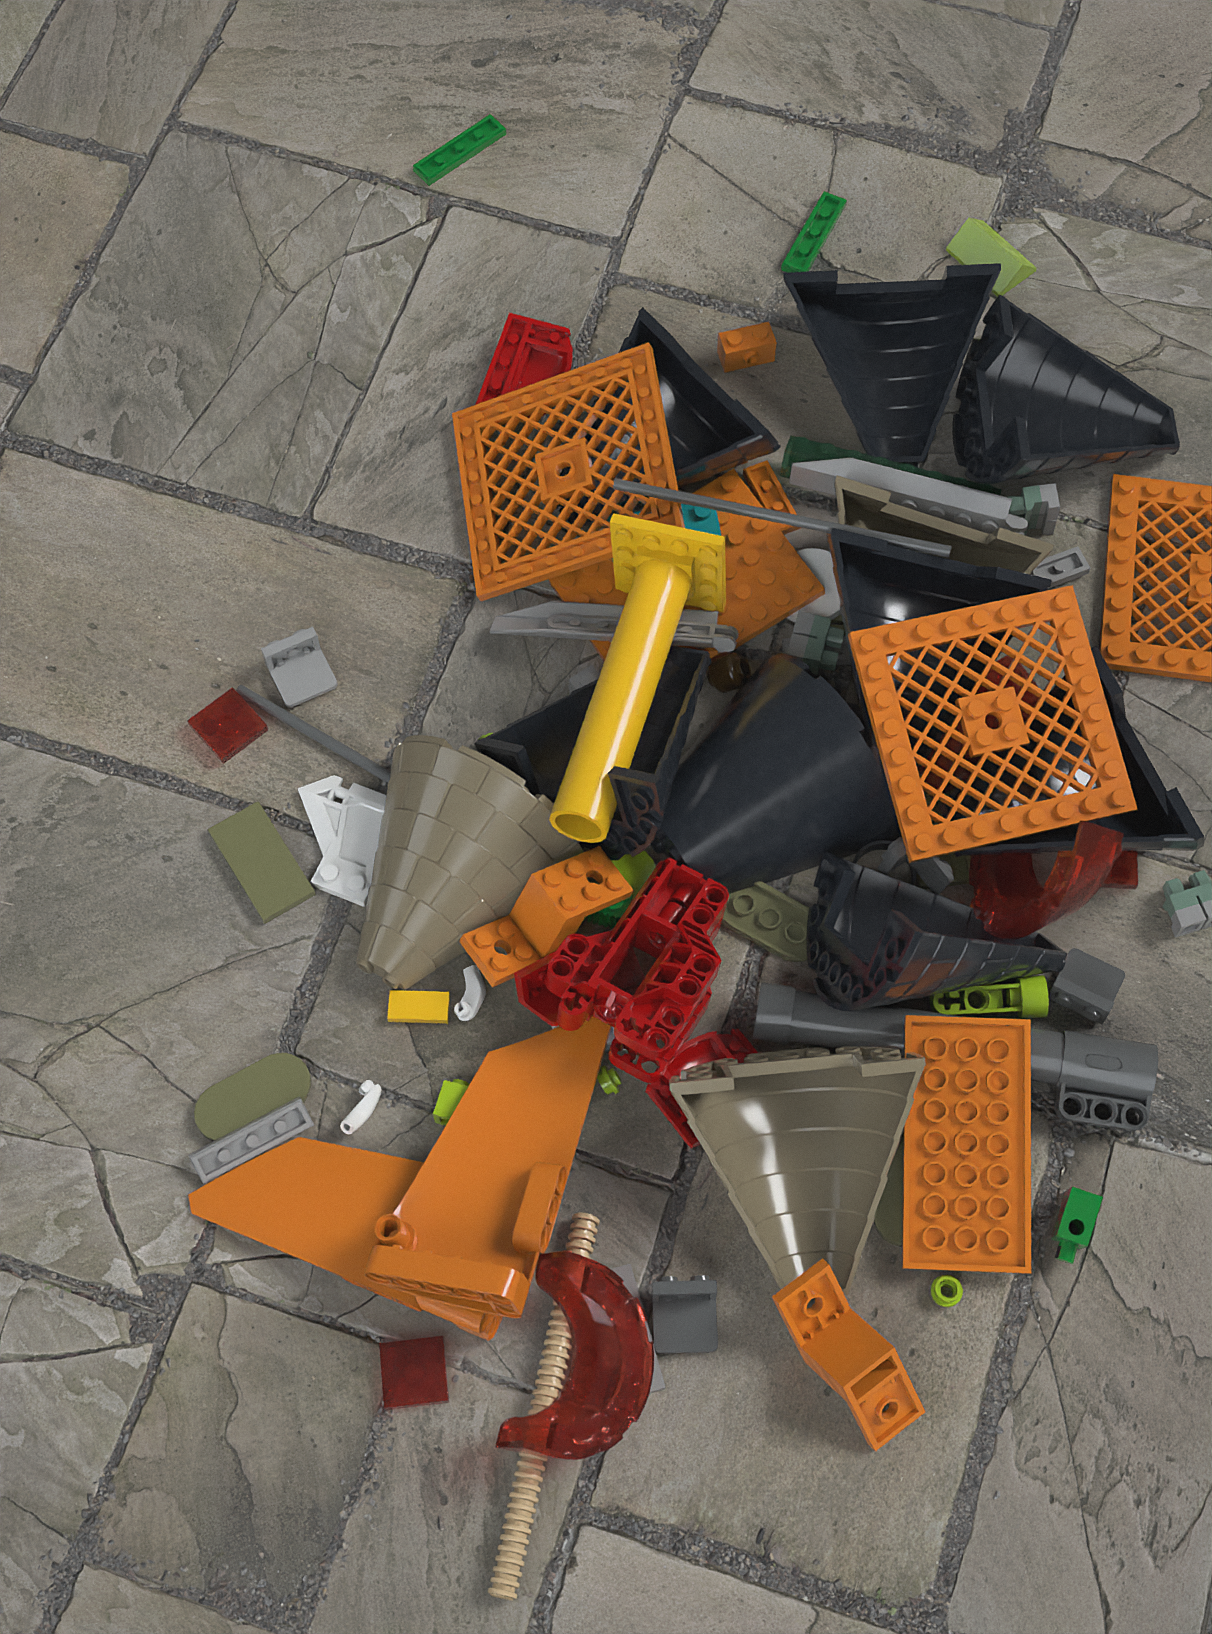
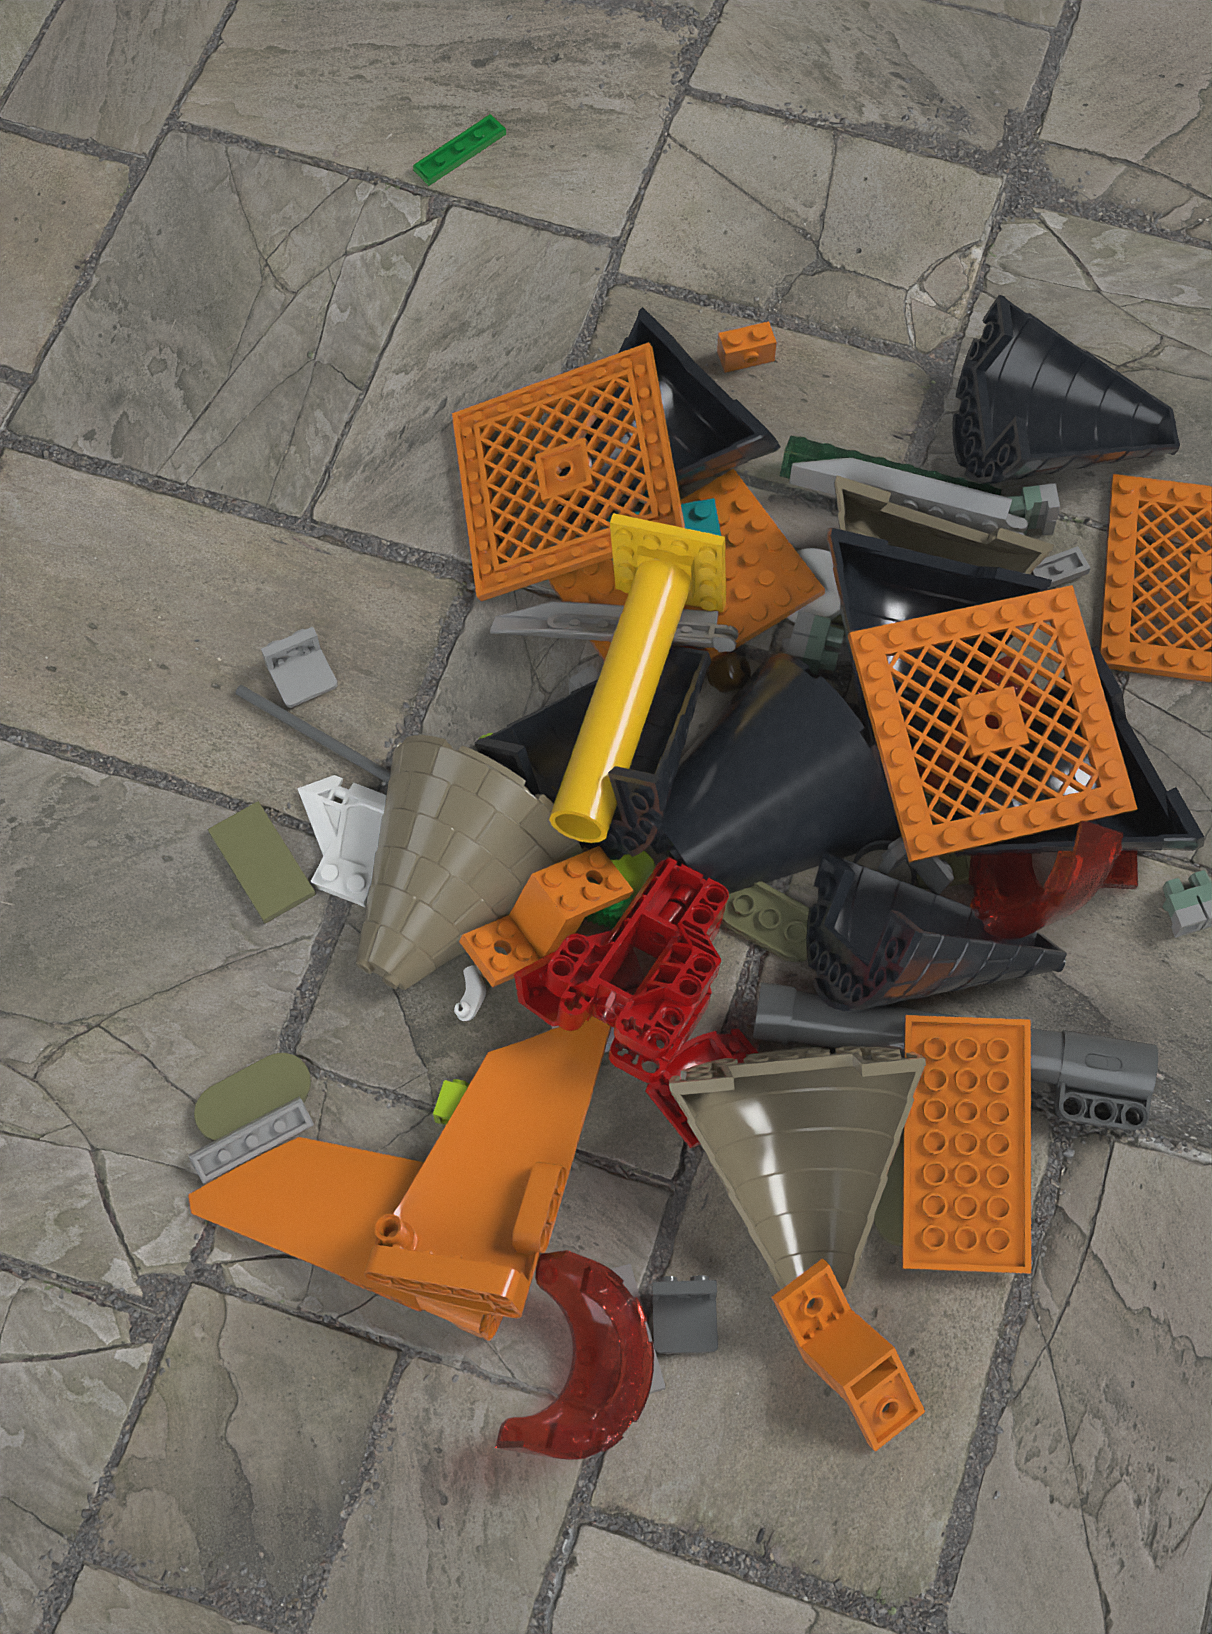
(227, 725): clear red plate -> none
(363, 1109): white arm -> none
(414, 1372): clear red plate -> none
(418, 1006): yellow tile -> none
(526, 355): red slope -> none
(532, 1466): tan piece -> none
(609, 1080): lime plate -> none
(769, 491): orange tile -> none
(775, 516): dark grey piece -> none
(814, 233): green tile -> none
(894, 348): black cone -> none
(950, 1282): lime plate -> none
(982, 245): lime slope -> none
(1025, 997): lime beam -> none
(1081, 1210): green torso -> none
(1087, 985): dark grey bracket -> none

